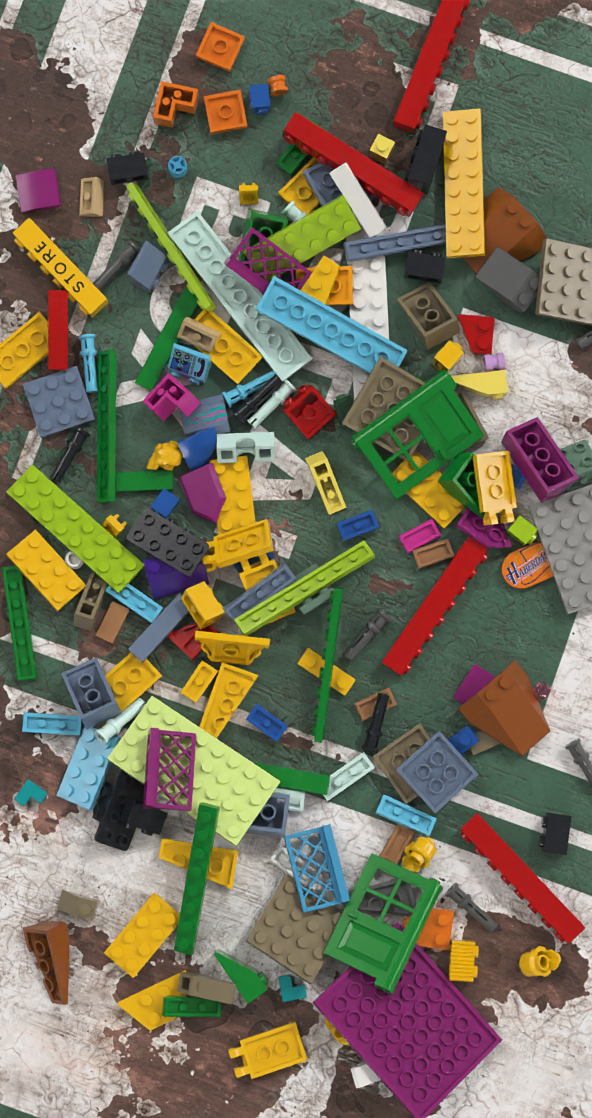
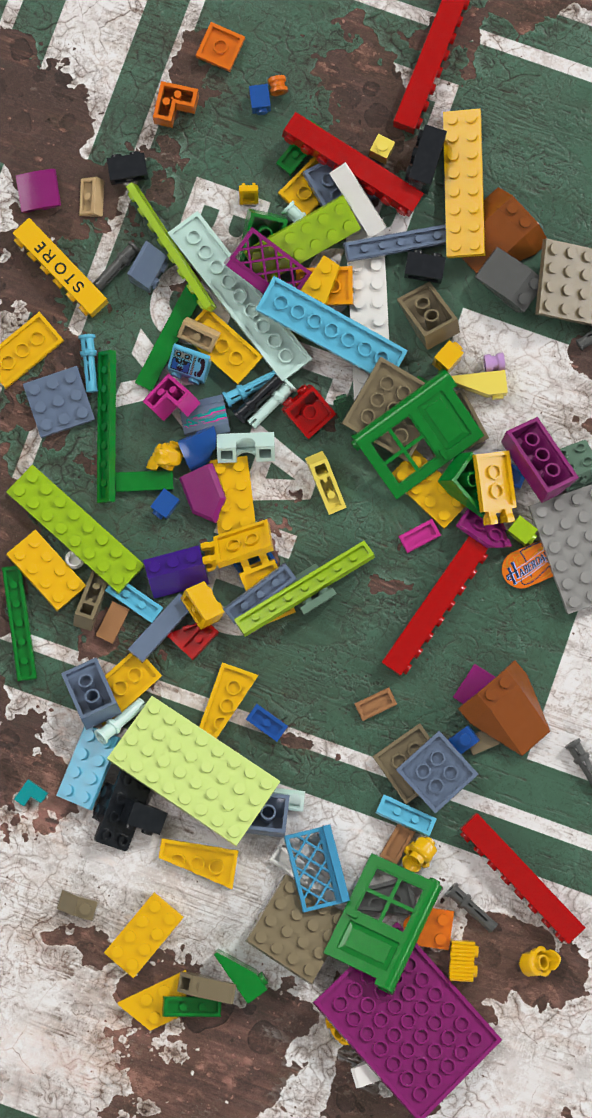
(51, 948): dark orange wedge -> none
(52, 724): medium azure plate -> none
(57, 329): red slope -> none
(73, 446): black pin -> none
(113, 526): yellow tile -> none
(152, 769): magenta fence -> none
(168, 542): black bracket -> none
(175, 163): dark azure wheel -> none
(196, 878): green plate -> none
(199, 681): yellow plate -> none
(225, 111): orange plate -> none
(231, 648): yellow wing -> none
(269, 1051): yellow tile -> none
(291, 992): teal piece -> none
(298, 779): green tile -> none
(313, 662): yellow plate -> none
(328, 655): green plate -> none
(348, 775): light aqua plate -> none
(357, 525): blue plate -> none
(373, 627): dark grey pin -> none
(374, 731): black pin -> none
(433, 553): medium nougat tile -> none
(478, 332): red wing -> none
(542, 690): clear pink plate -> none
(555, 833): black brick -> none

